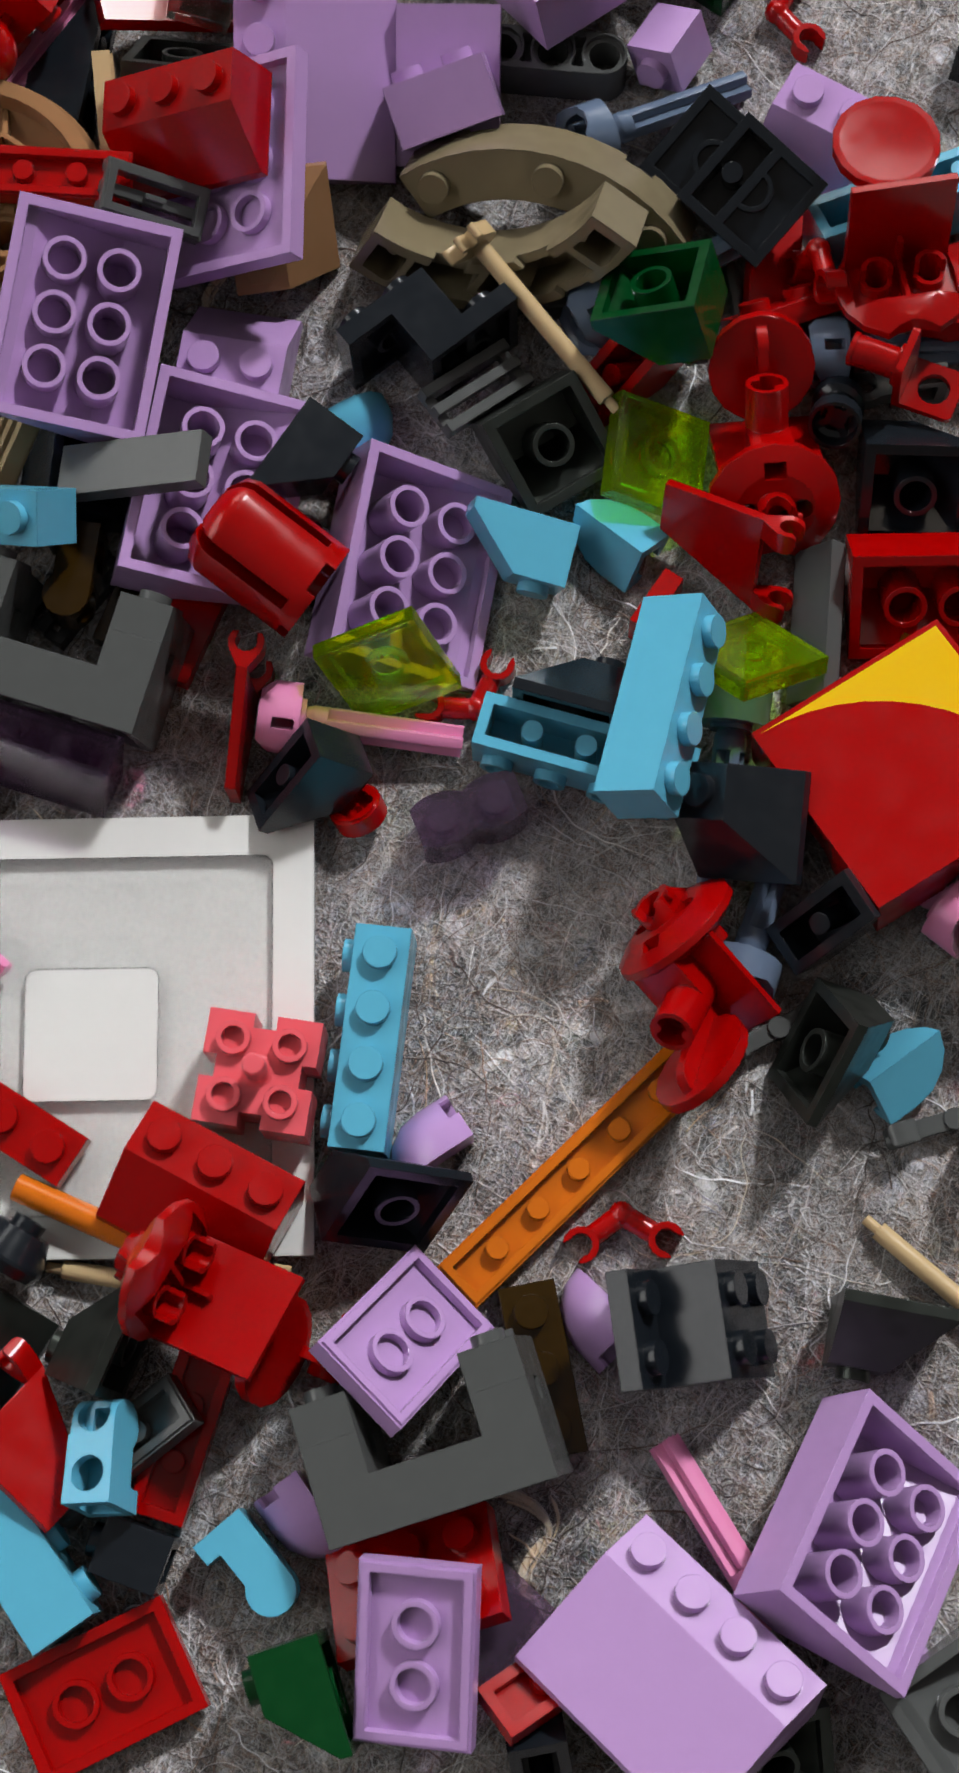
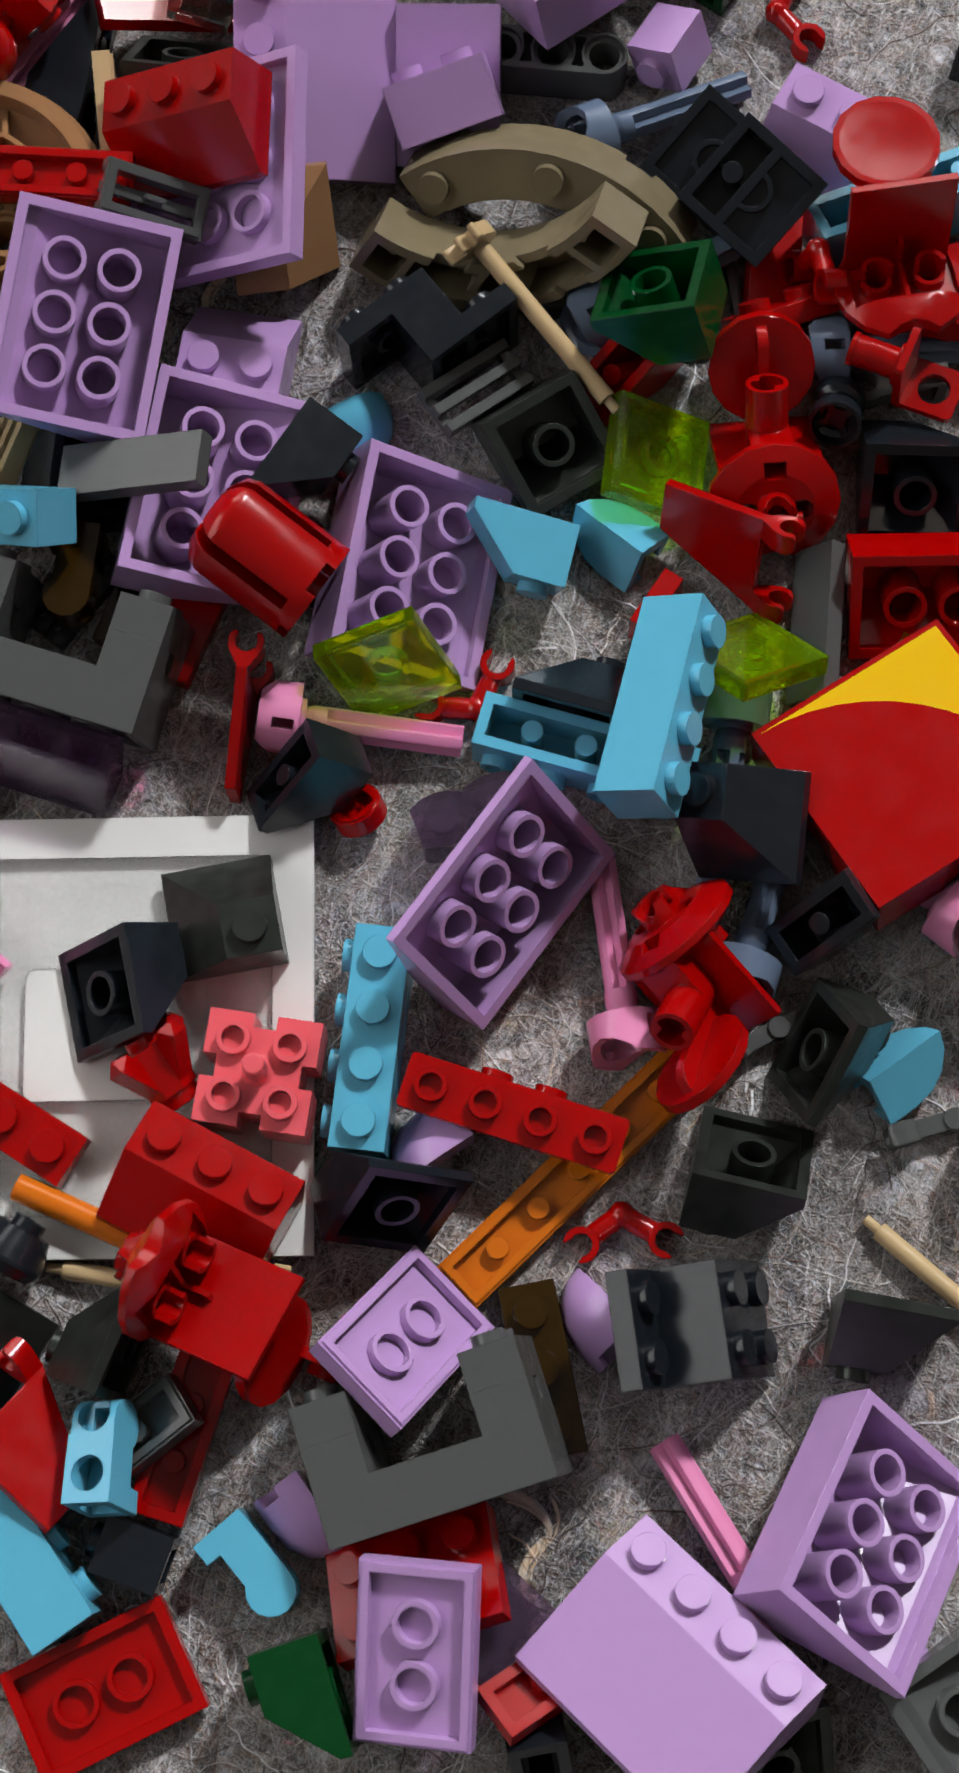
(121, 984): none -> black slope
(158, 1065): none -> red rock
(227, 917): none -> pearl dark grey slope
(500, 896): none -> lavender slope
(512, 1112): none -> red bracket
(625, 1025): none -> bright pink piece
(745, 1173): none -> pearl dark grey slope

